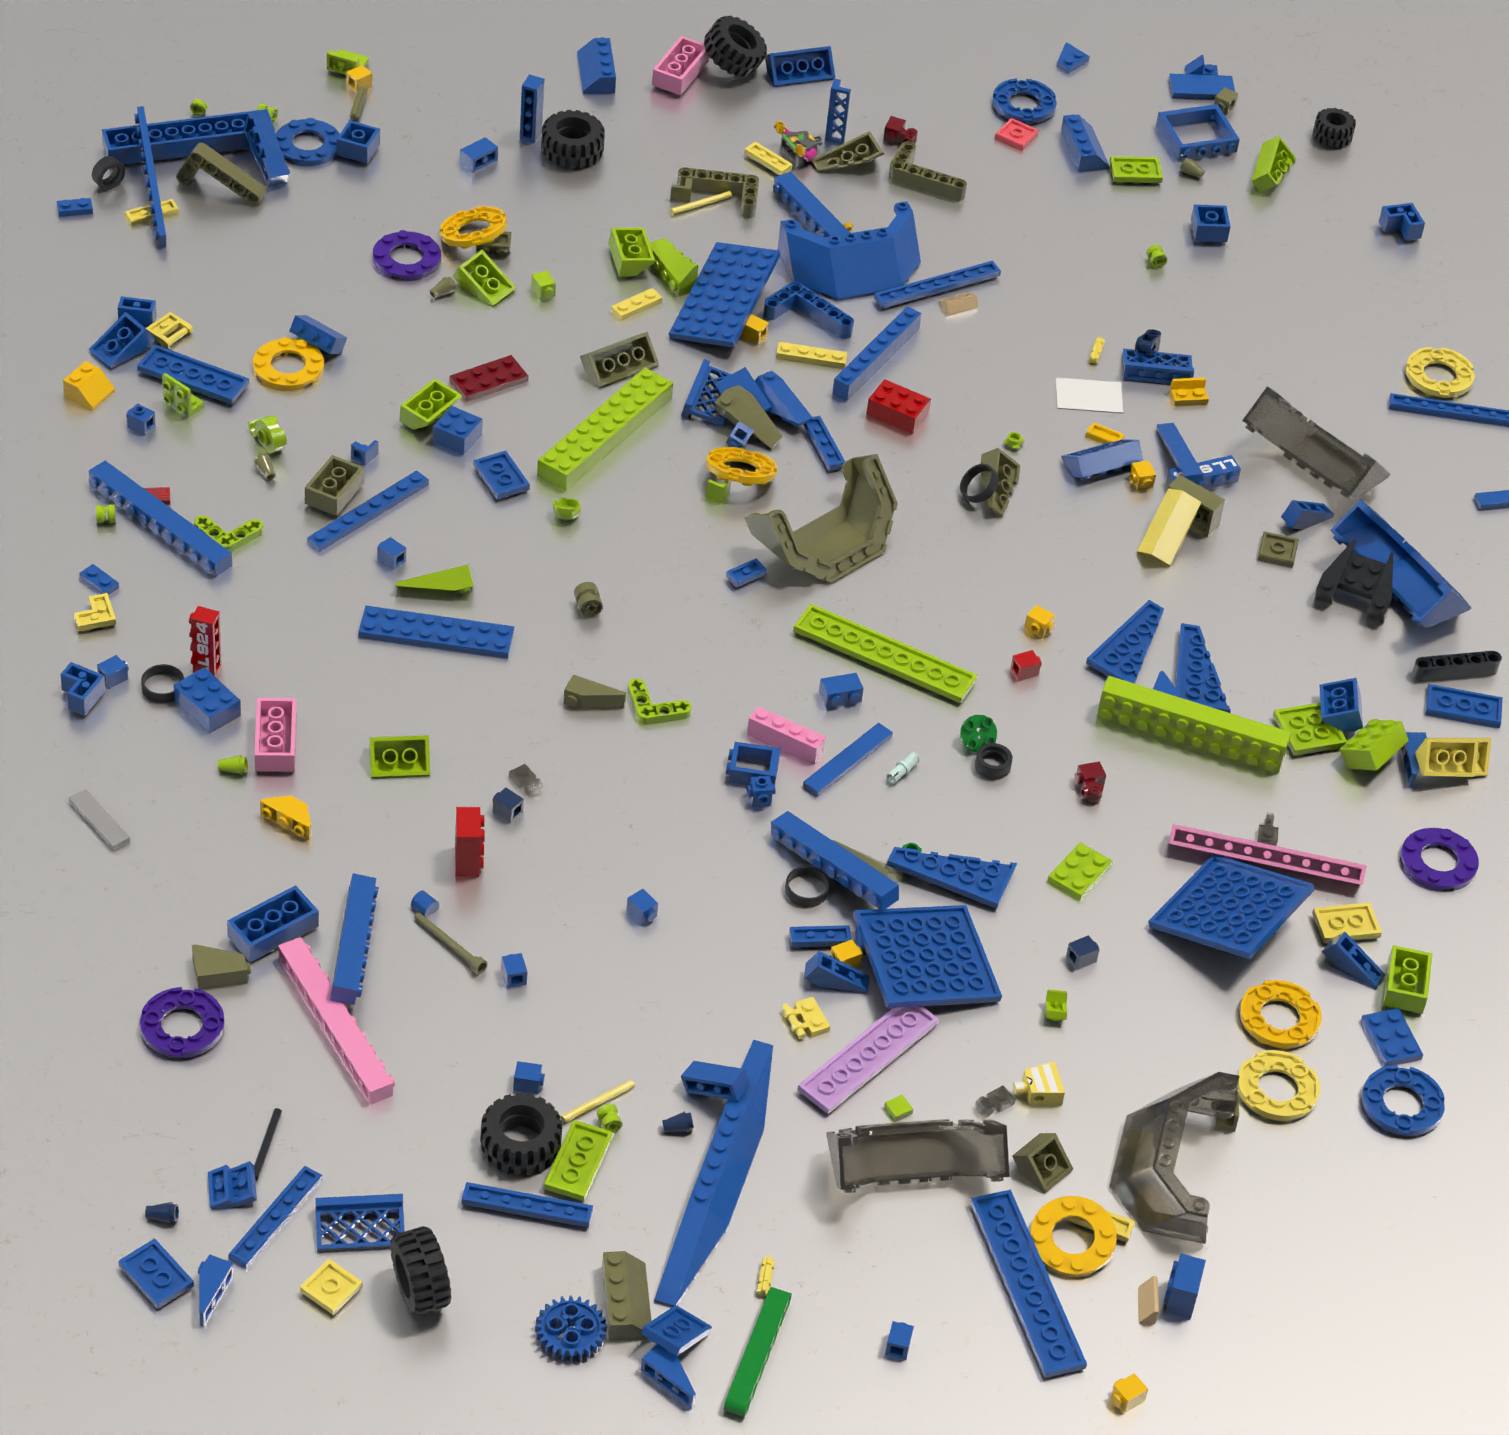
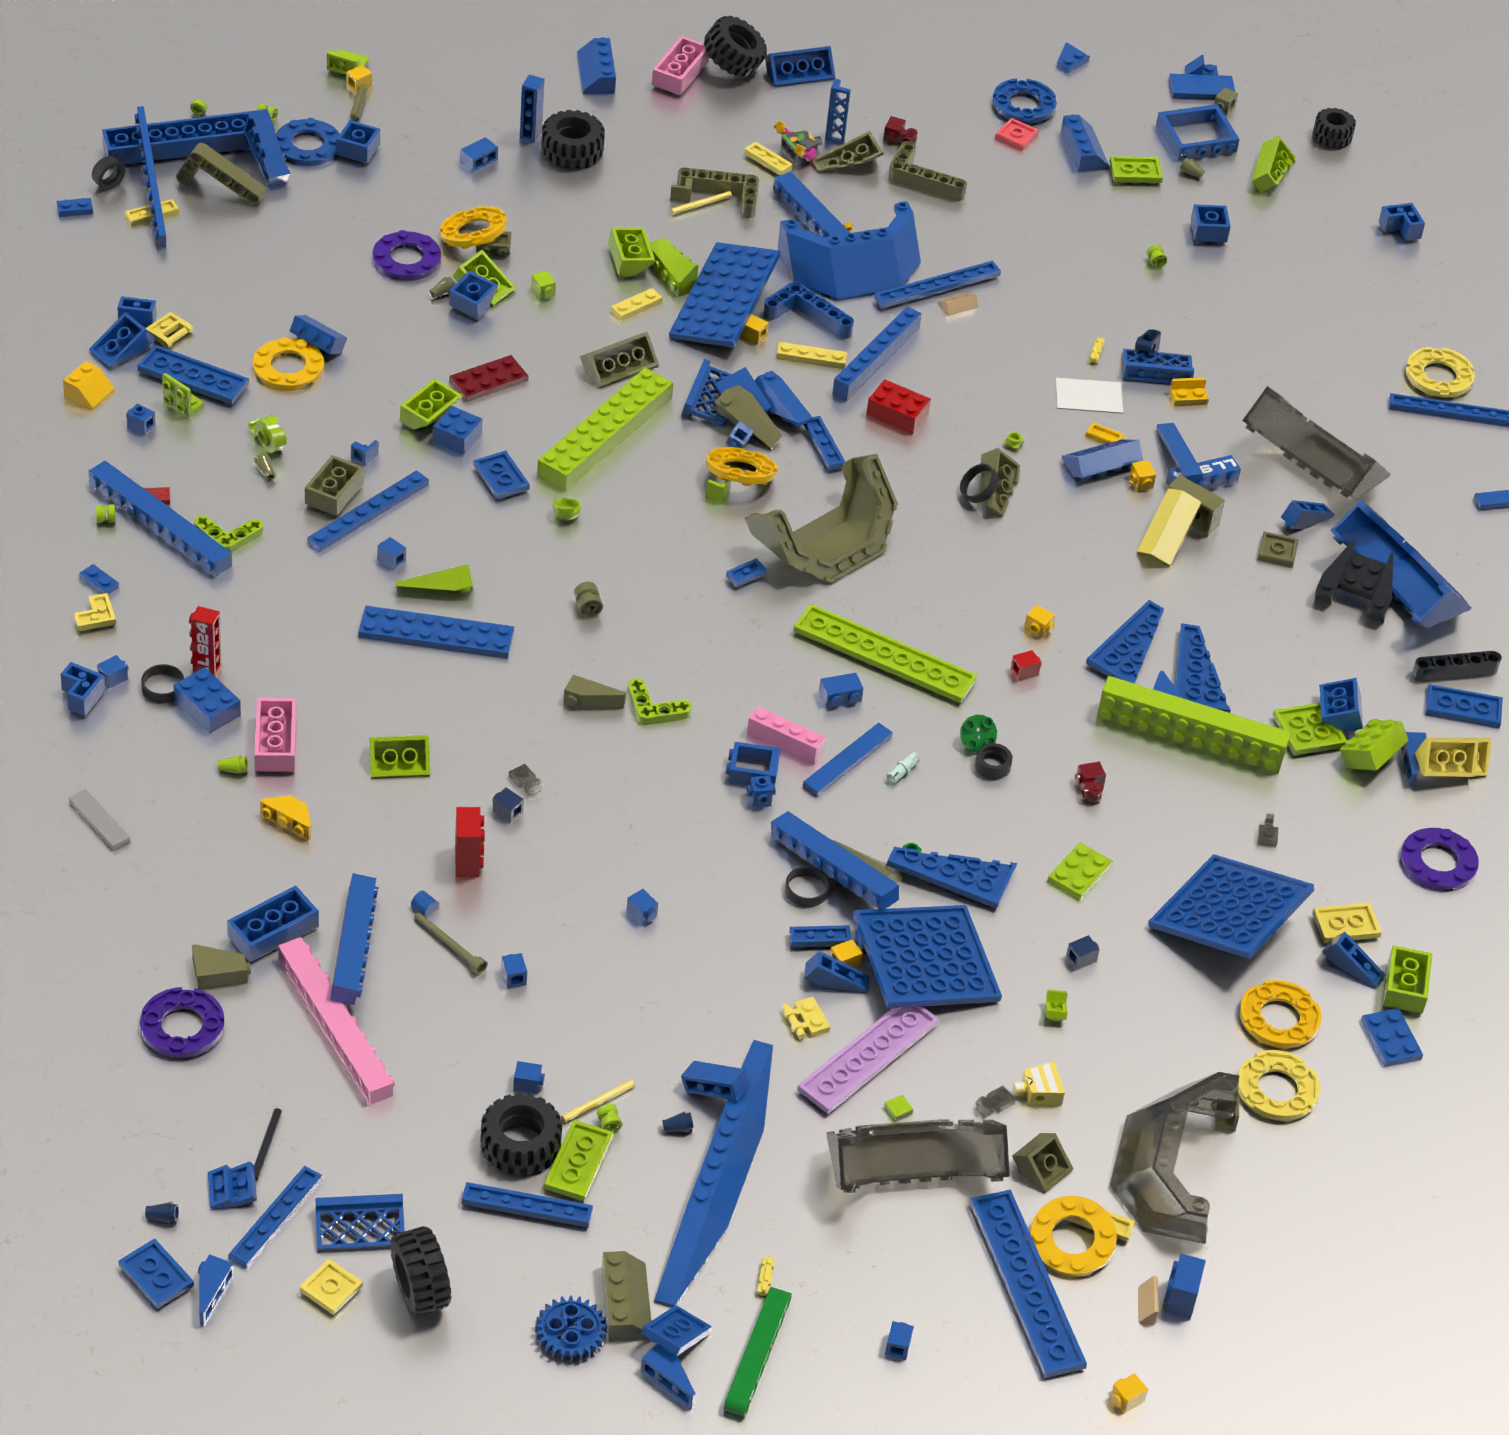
(472, 294): none -> blue slope
(1267, 854): bright pink brick -> none
(1414, 1079): blue plate -> none

